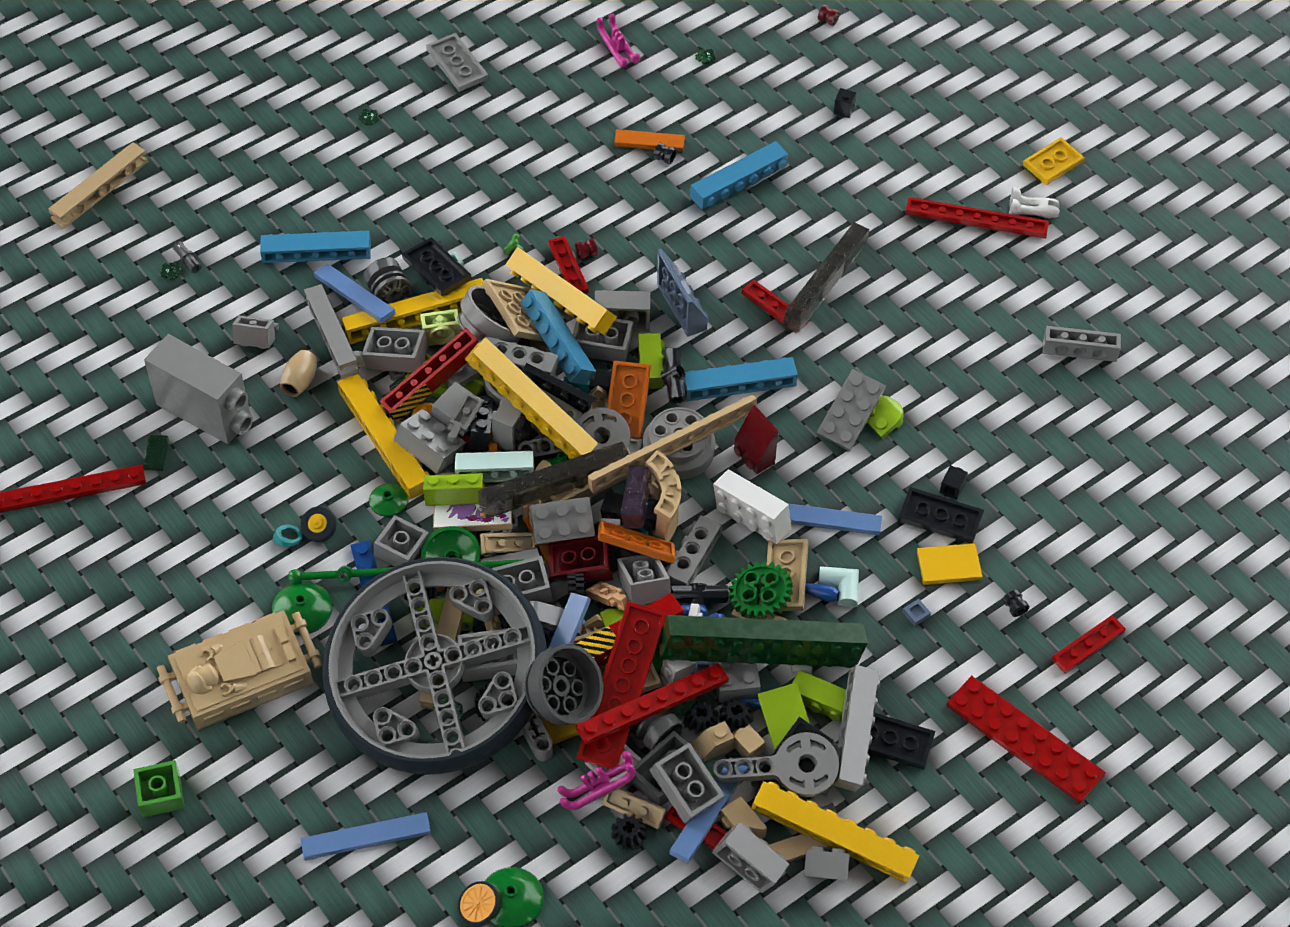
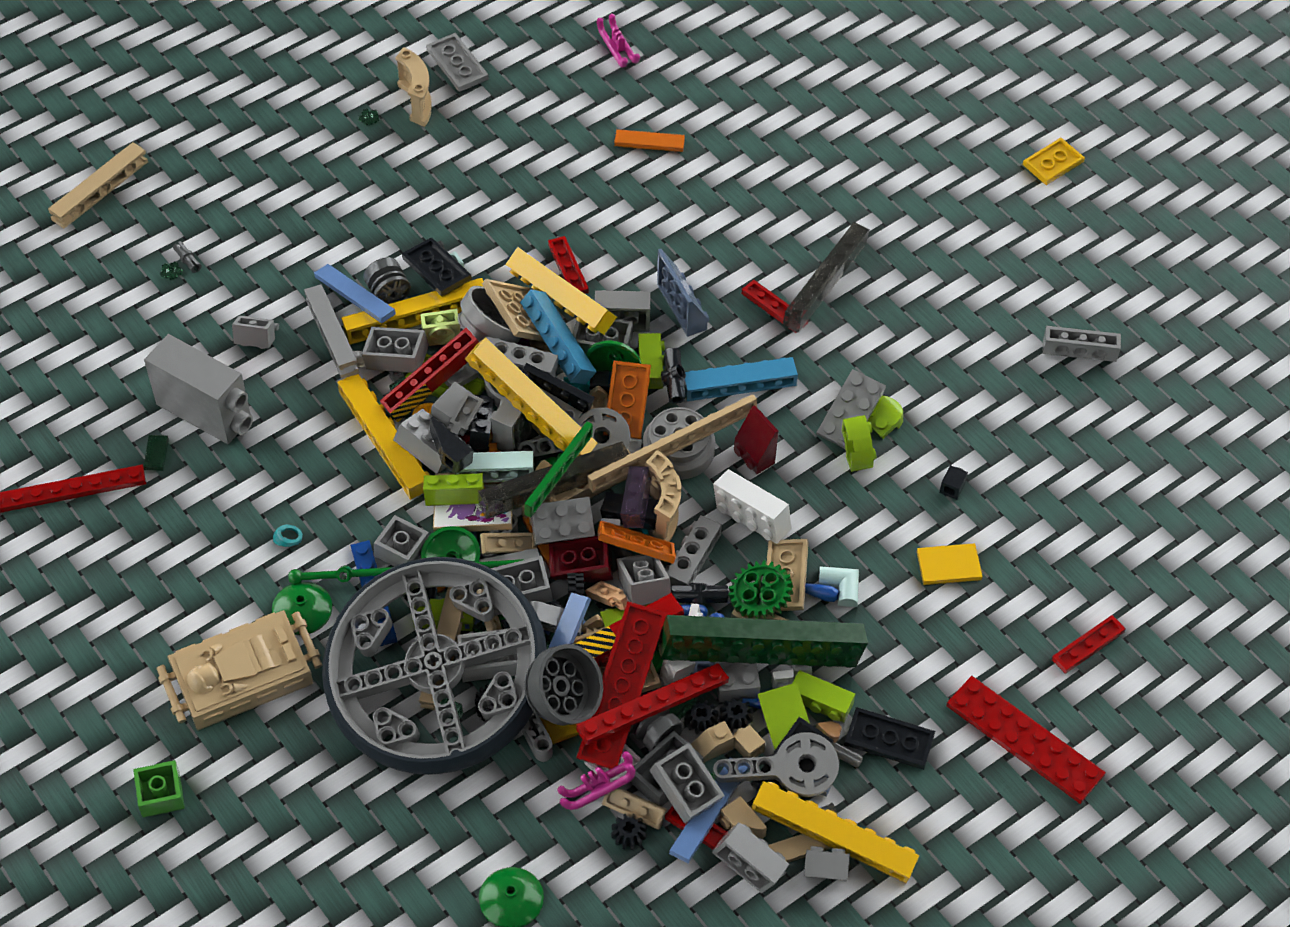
(298, 373): tan piece -> none
(315, 246): dark azure brick -> none
(318, 524): black wheel -> none
(365, 836): medium blue tile -> none
(390, 505): green dish -> none
(415, 81): none -> tan fence
(451, 450): none -> black slope
(478, 903): light orange wheel -> none
(513, 244): bright green plant -> none
(558, 469): none -> green tile
(586, 248): dark red wheel -> none
(605, 352): none -> green dish
(664, 153): black wheel -> none
(705, 56): clear green plant -> none
(739, 175): dark azure brick -> none
(782, 678): none -> white tile
(828, 15): dark red wheel -> none
(831, 729): none -> medium nougat tile
(835, 519): medium blue tile -> none
(844, 103): black brick -> none
(856, 727): light grey brick -> none
(858, 443): none -> lime brick
(916, 612): sand blue plate -> none
(941, 515): black plate -> none
(977, 217): red plate -> none
(1016, 603): black wheel -> none
(1032, 206): white piece -> none

